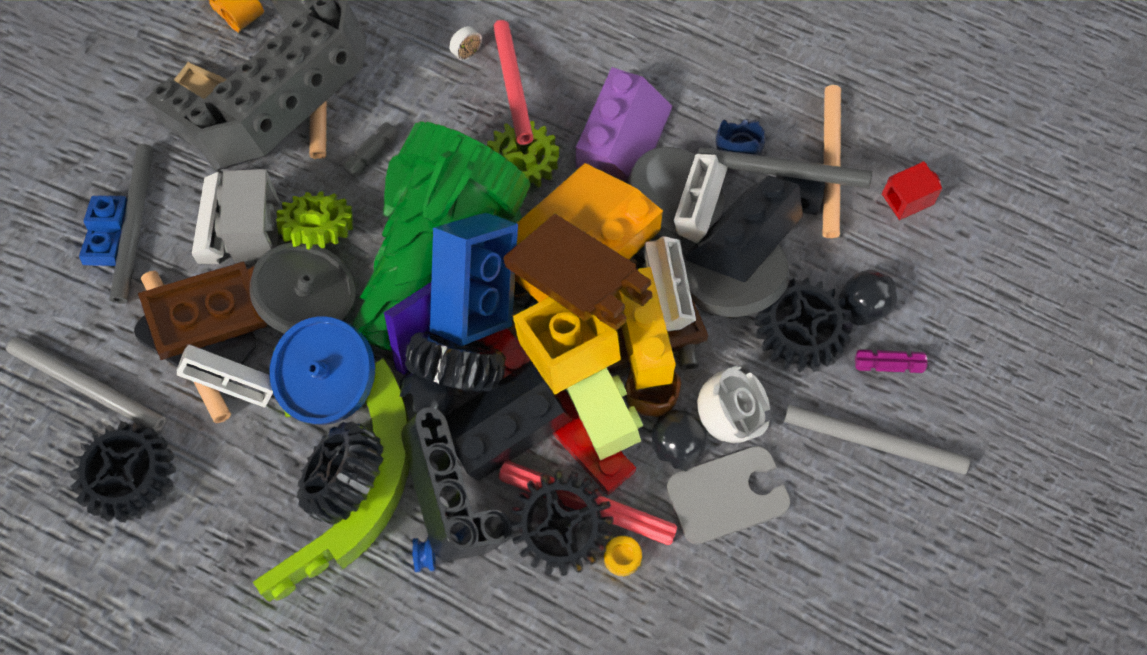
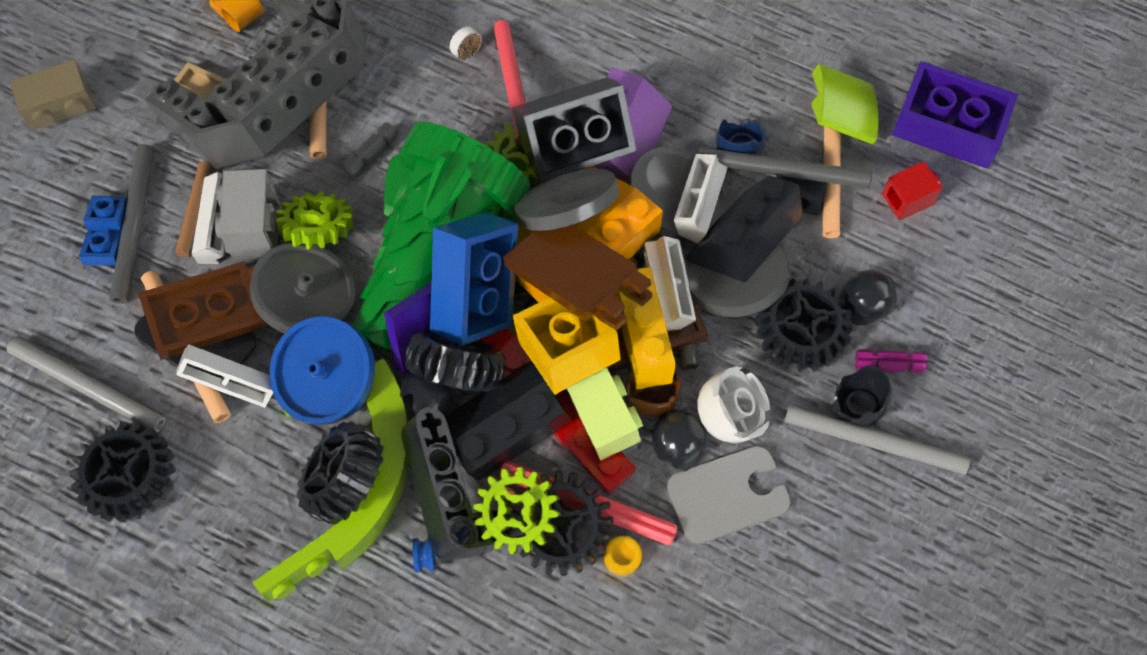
(52, 94): none -> dark tan brick
(191, 215): none -> medium nougat bar
(528, 525): none -> lime gear
(567, 199): none -> dark grey piece
(575, 128): none -> black slope
(845, 104): none -> lime slope
(863, 396): none -> black hair
(955, 115): none -> dark purple brick

